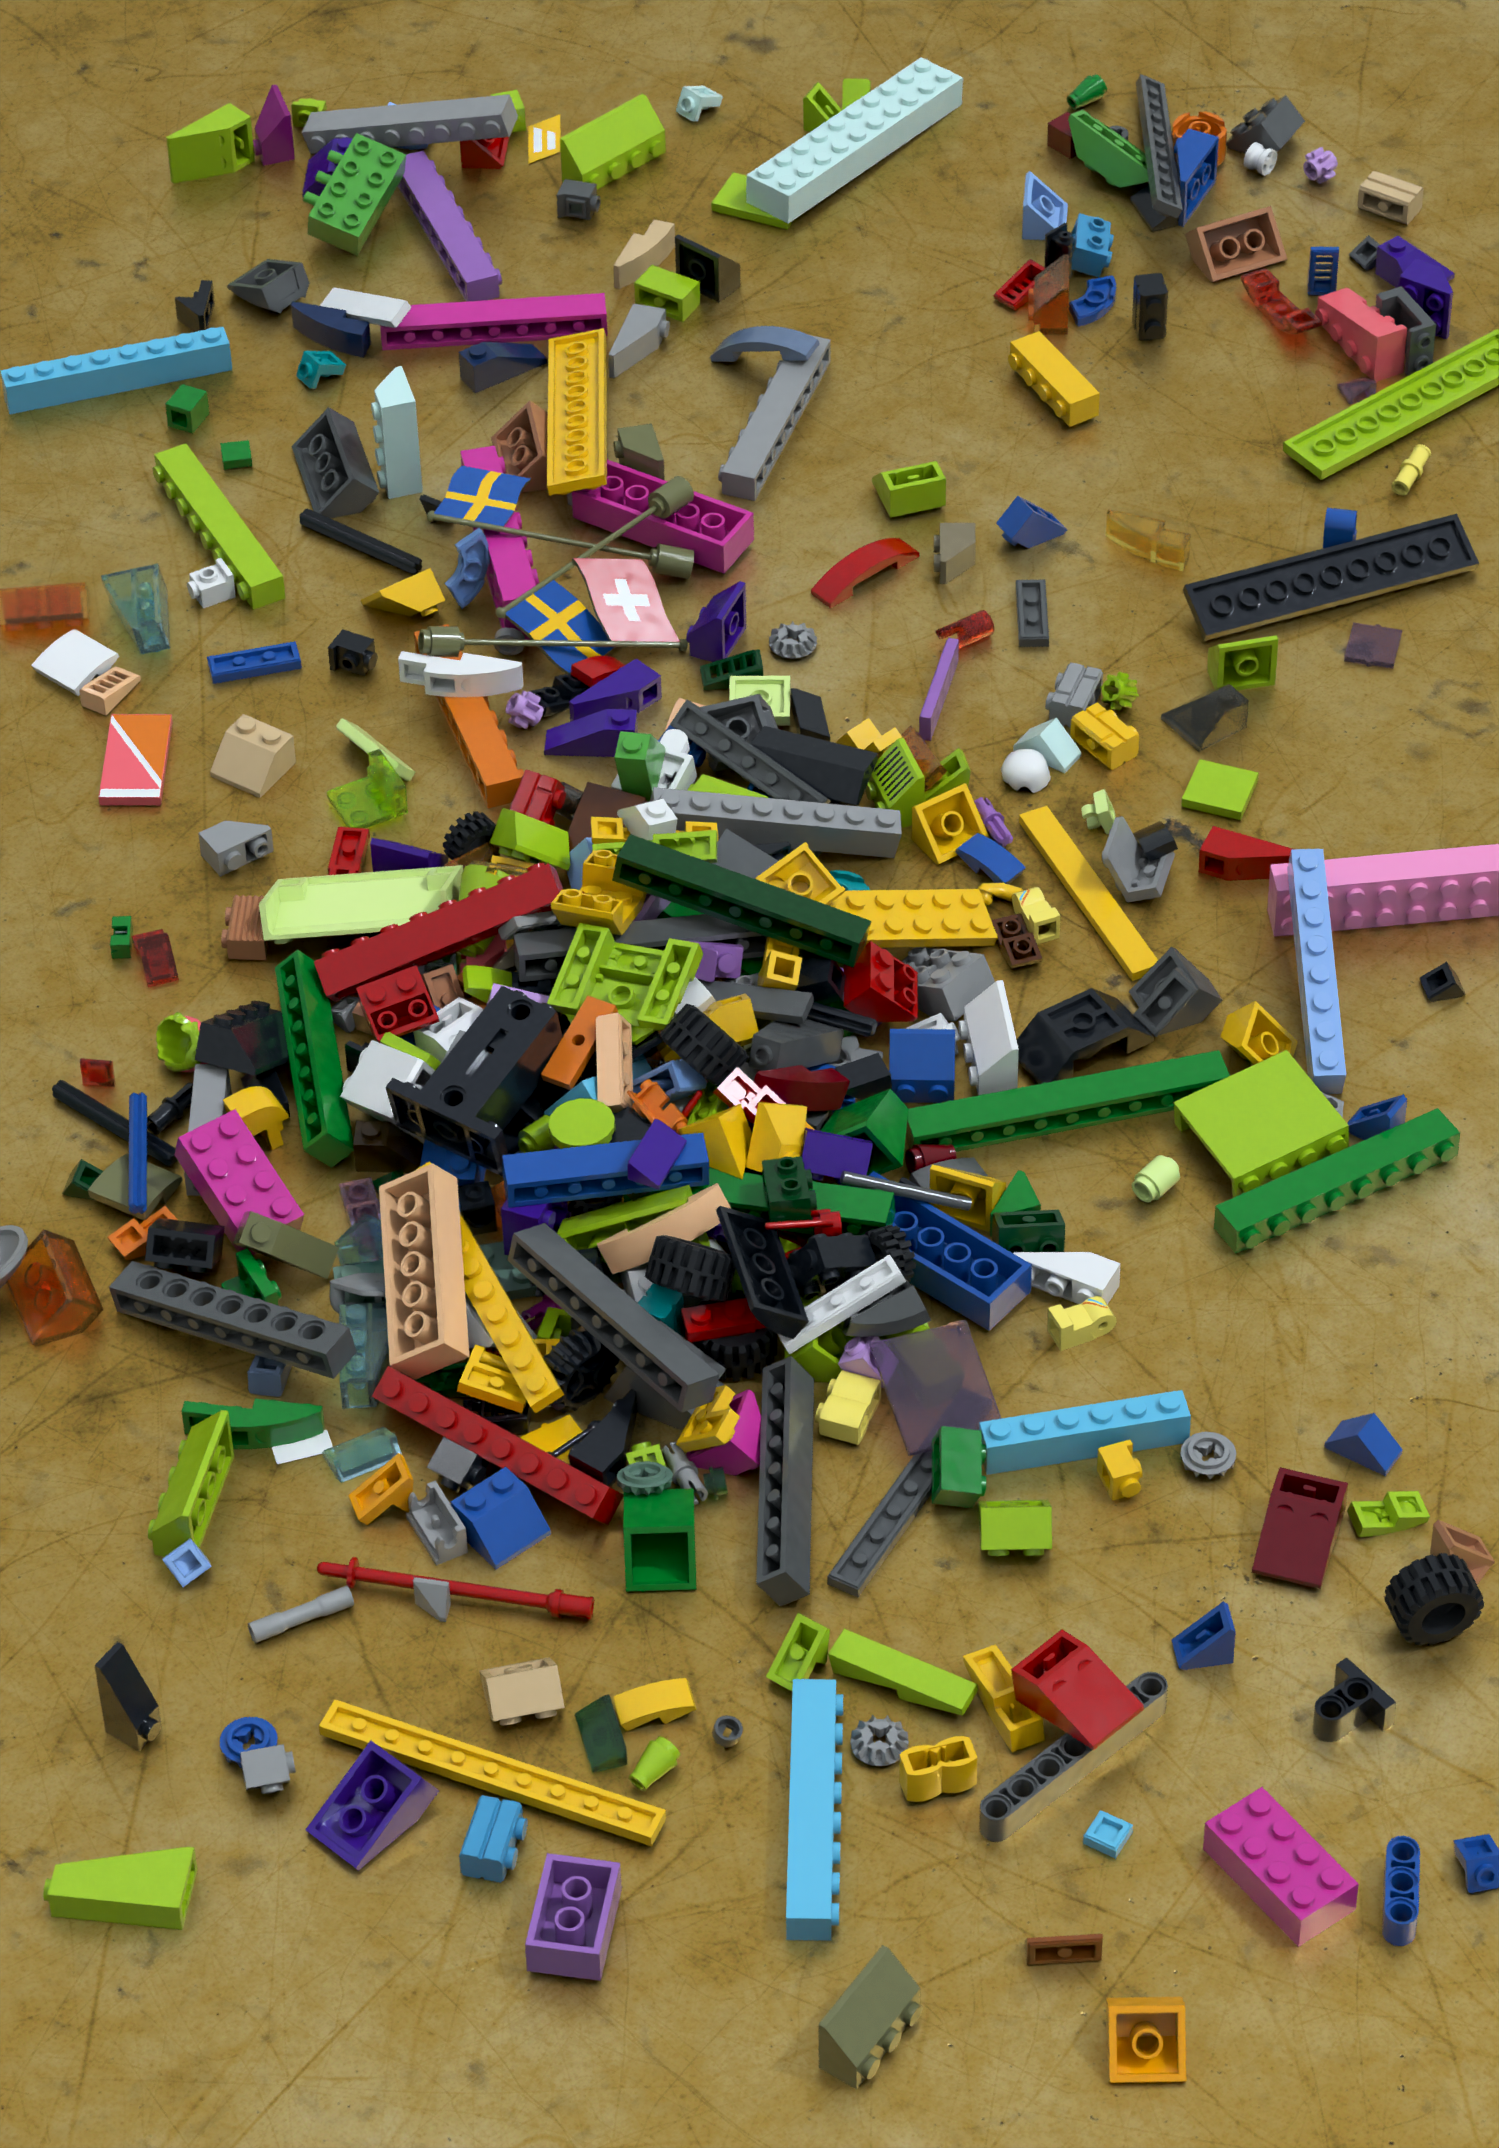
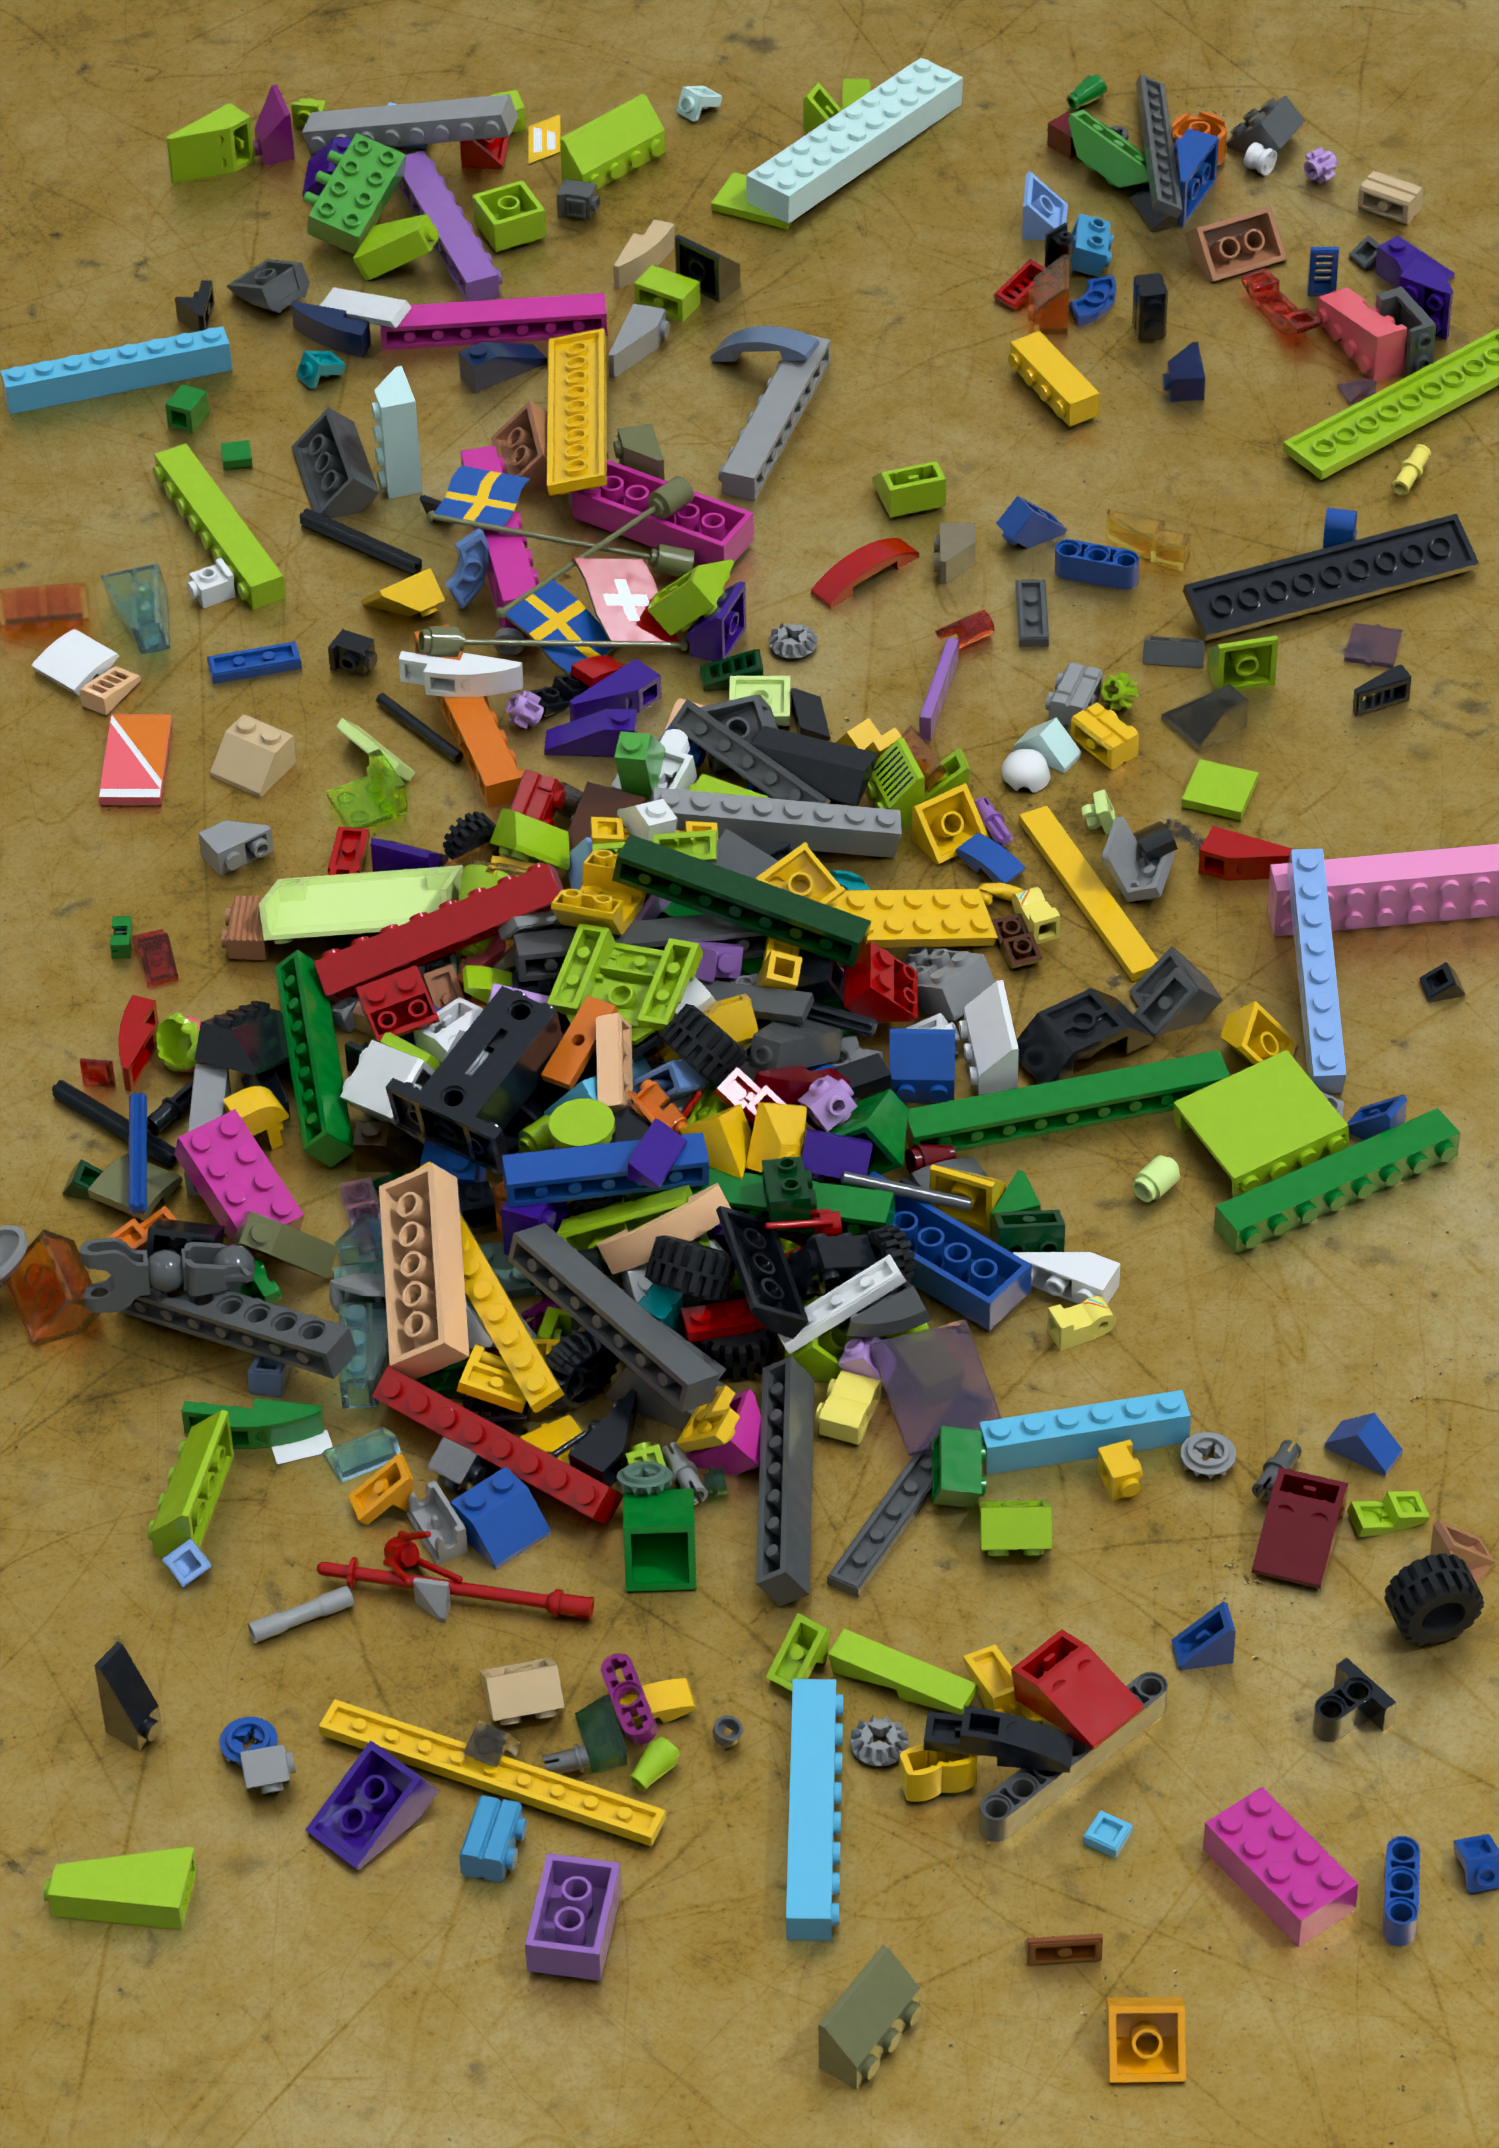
(137, 1038): none -> red slope
(201, 1268): none -> dark grey piece
(395, 245): none -> lime slope
(404, 1553): none -> red plant
(419, 727): none -> black bar
(489, 1743): none -> clear smoke bracket
(509, 215): none -> lime brick
(567, 1760): none -> flat silver pin
(639, 1707): none -> magenta beam
(690, 596): none -> lime slope
(828, 1102): none -> lavender brick
(1008, 1737): none -> black slope
(1096, 564): none -> blue beam
(1174, 651): none -> dark grey slope
(1185, 375): none -> clear blue slope
(1270, 1469): none -> dark grey pin
(1387, 688): none -> black slope

